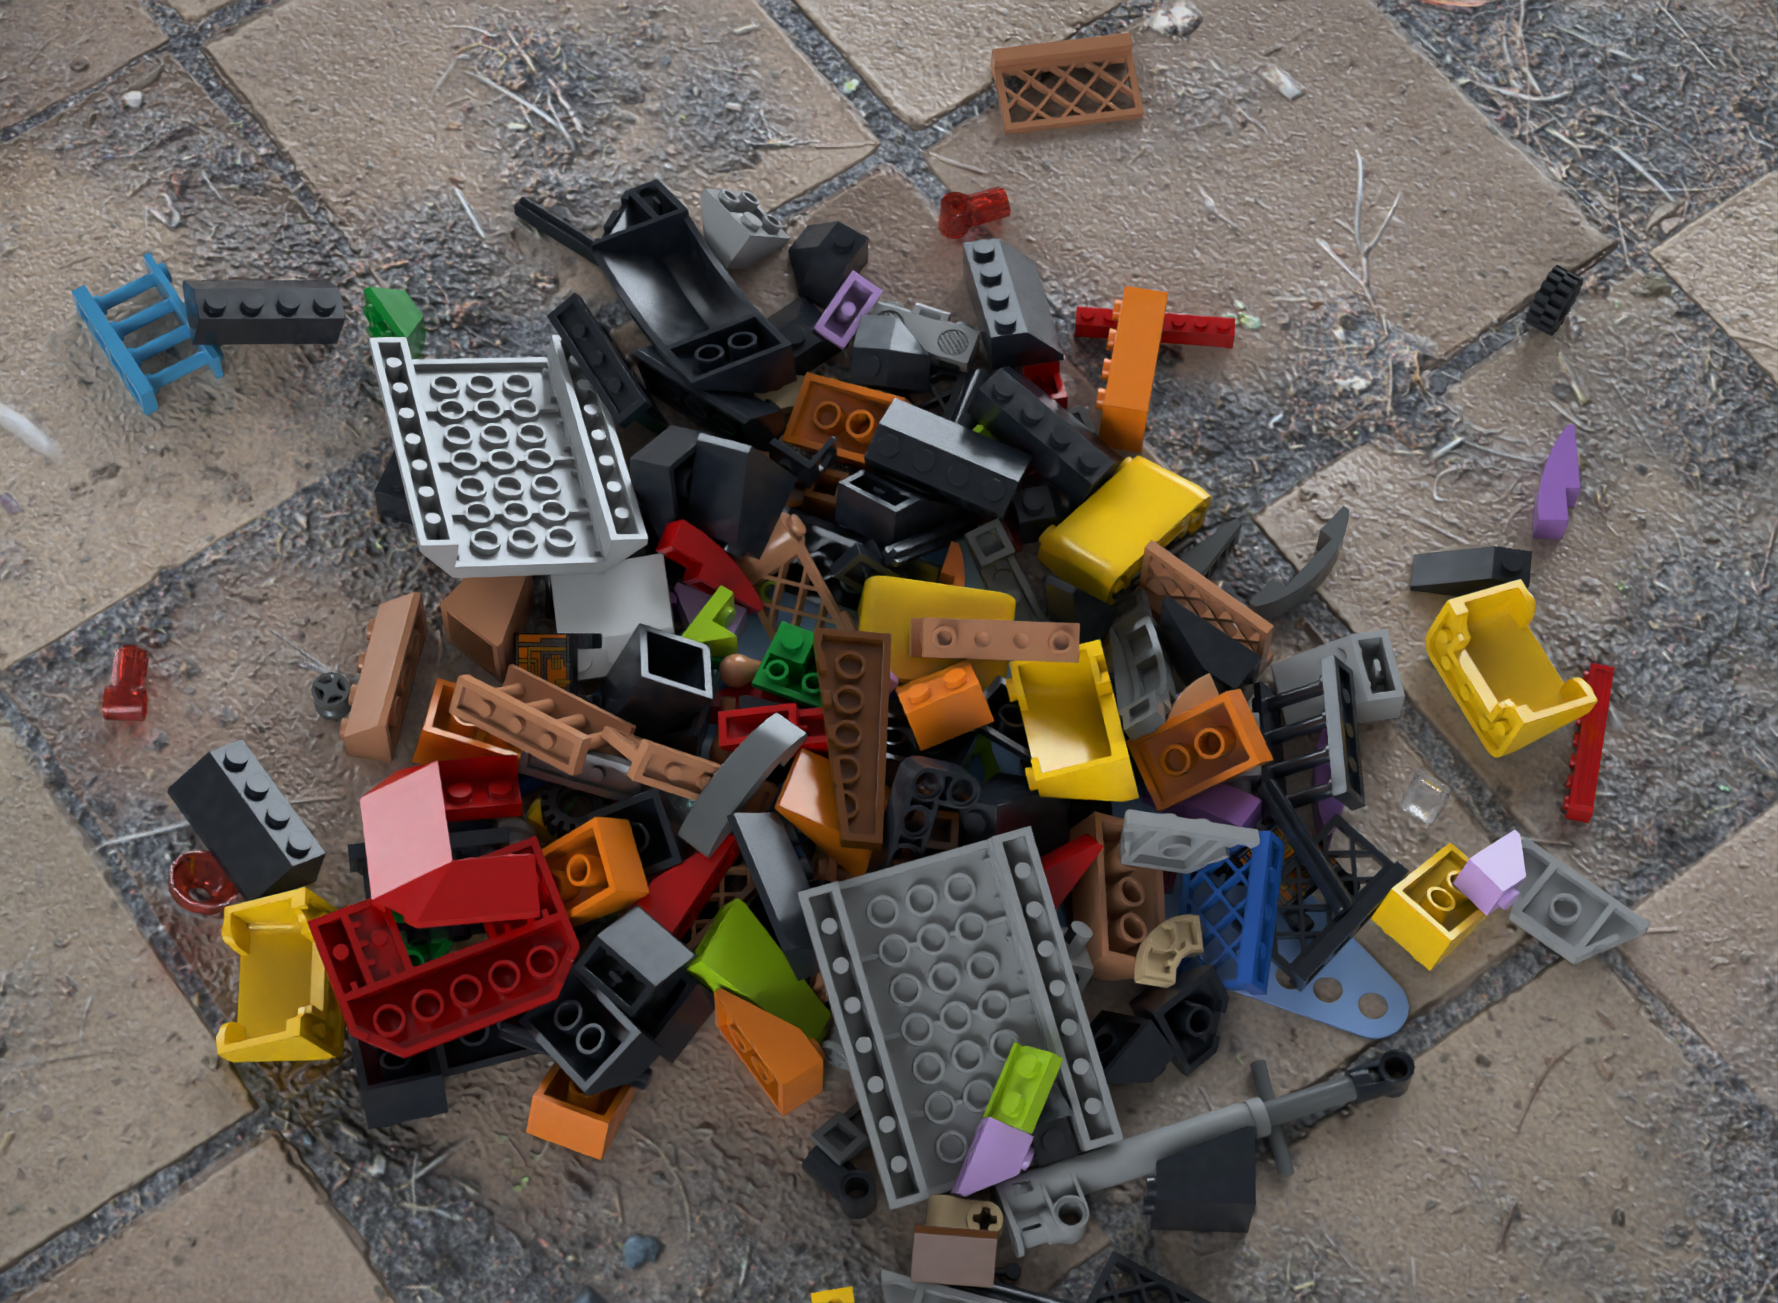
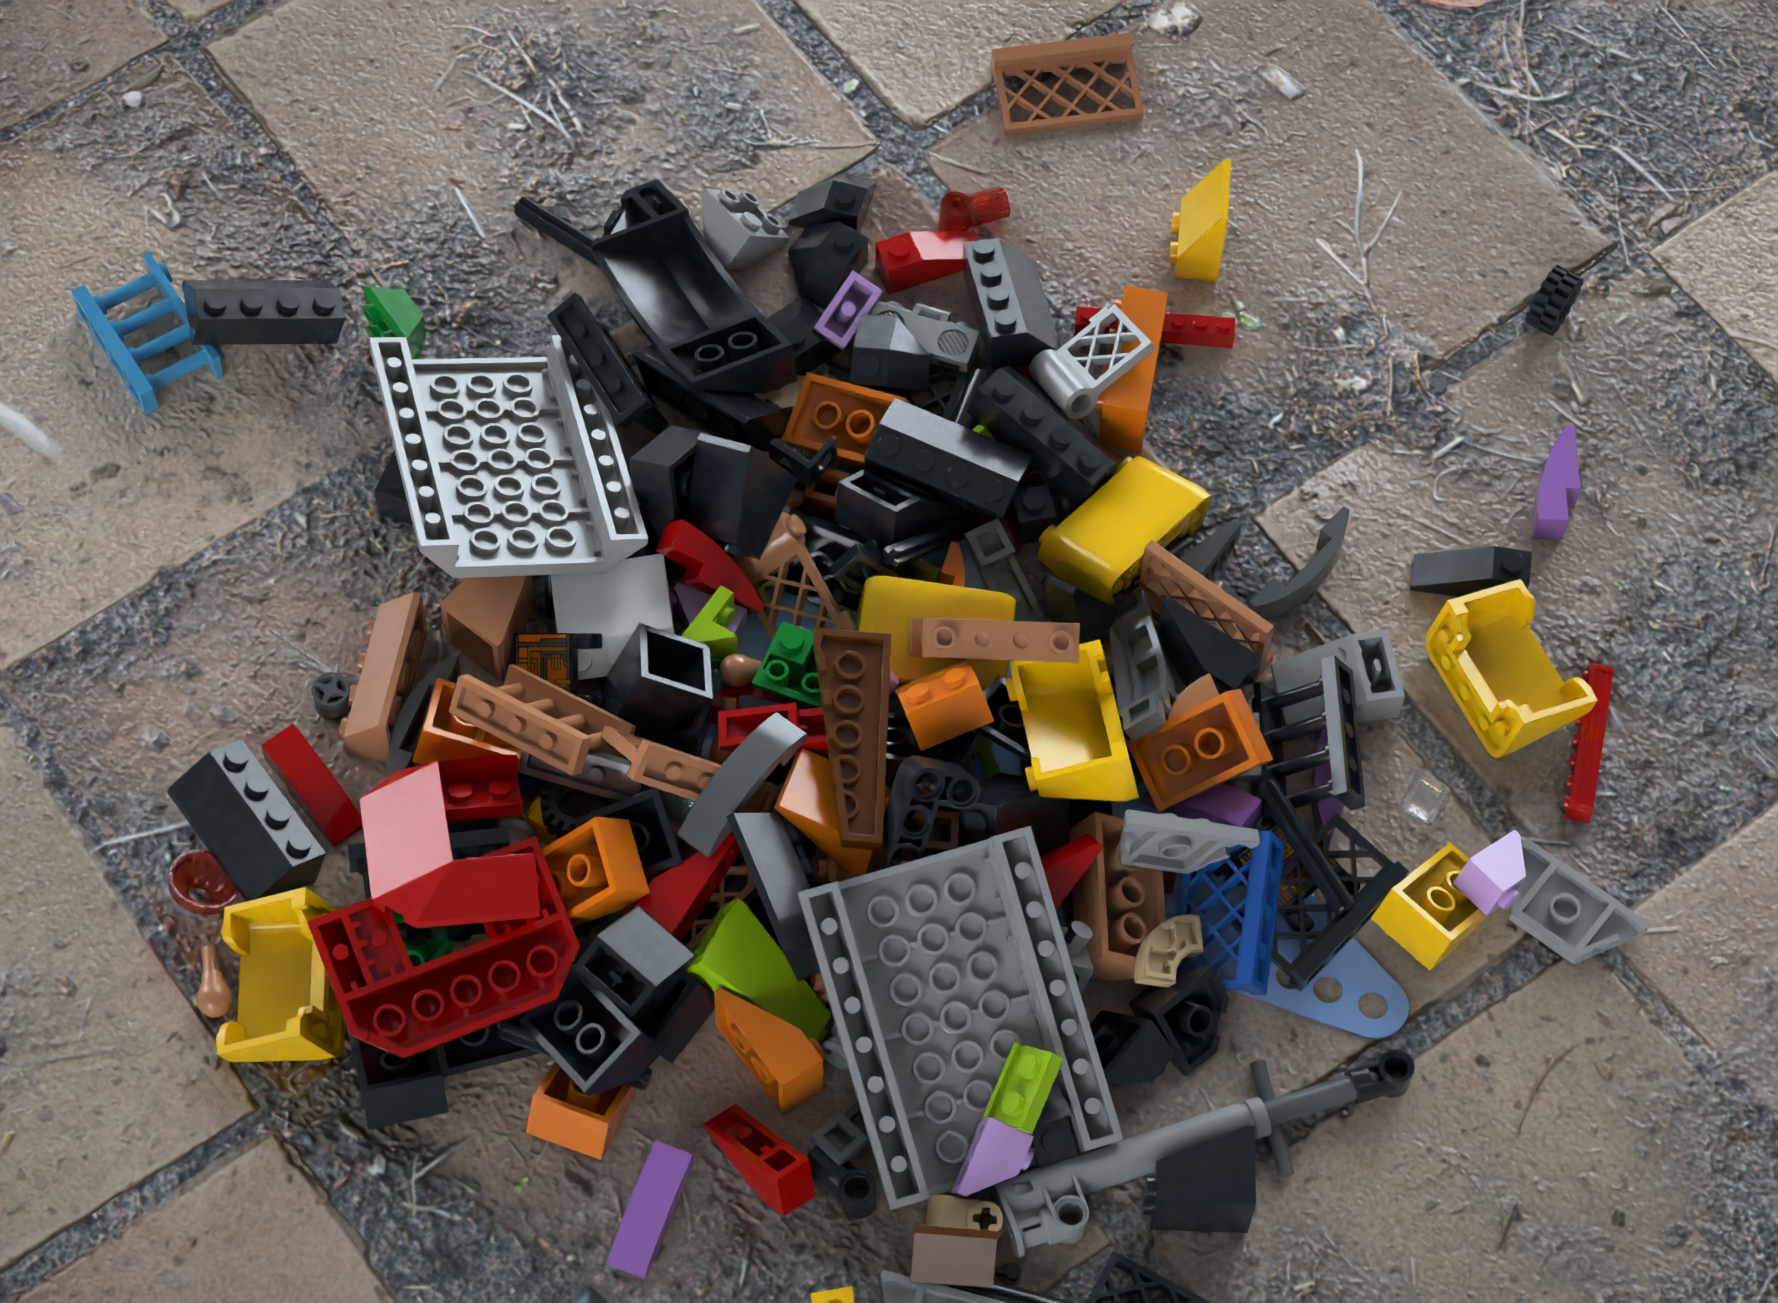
(127, 693): clear red piece -> none
(213, 994): none -> nougat piece
(312, 785): none -> red slope
(413, 711): none -> dark grey slope
(650, 1209): none -> medium lavender slope
(763, 1159): none -> red slope
(836, 199): none -> black slope
(920, 257): none -> red slope
(1066, 378): none -> light grey piece
(1202, 226): none -> yellow slope

